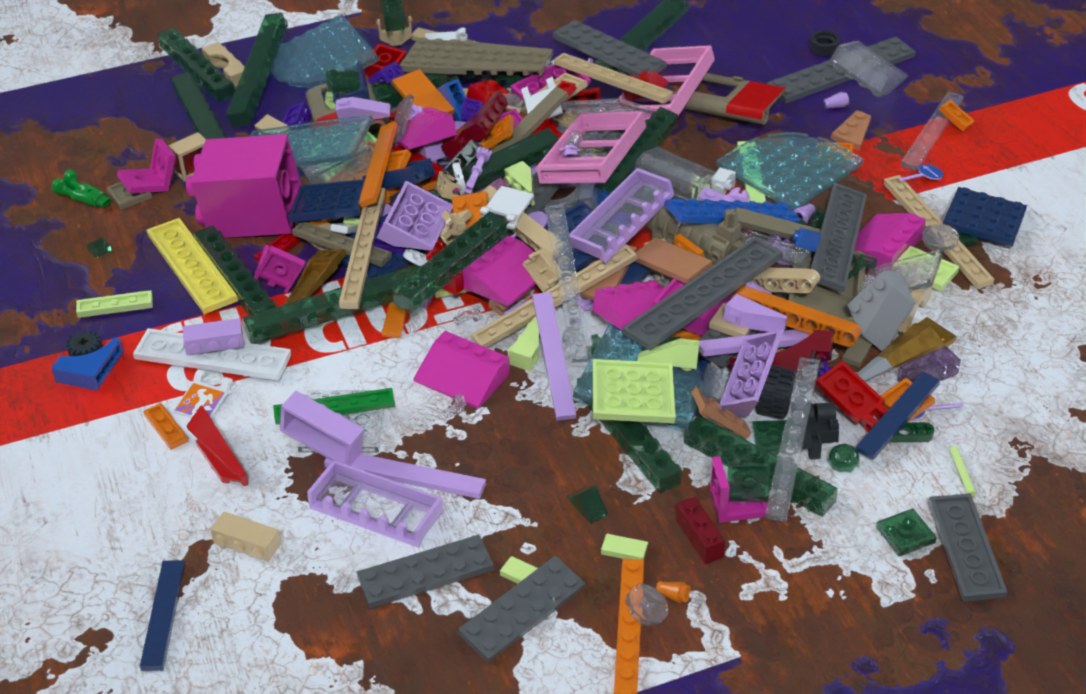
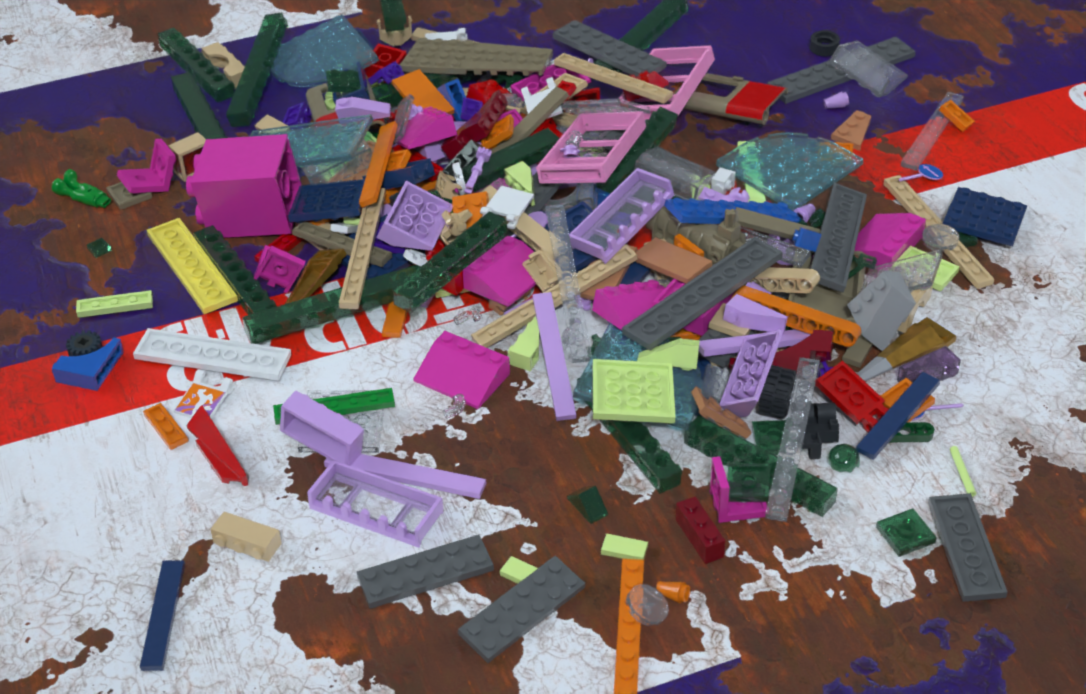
(213, 336): lavender brick -> none

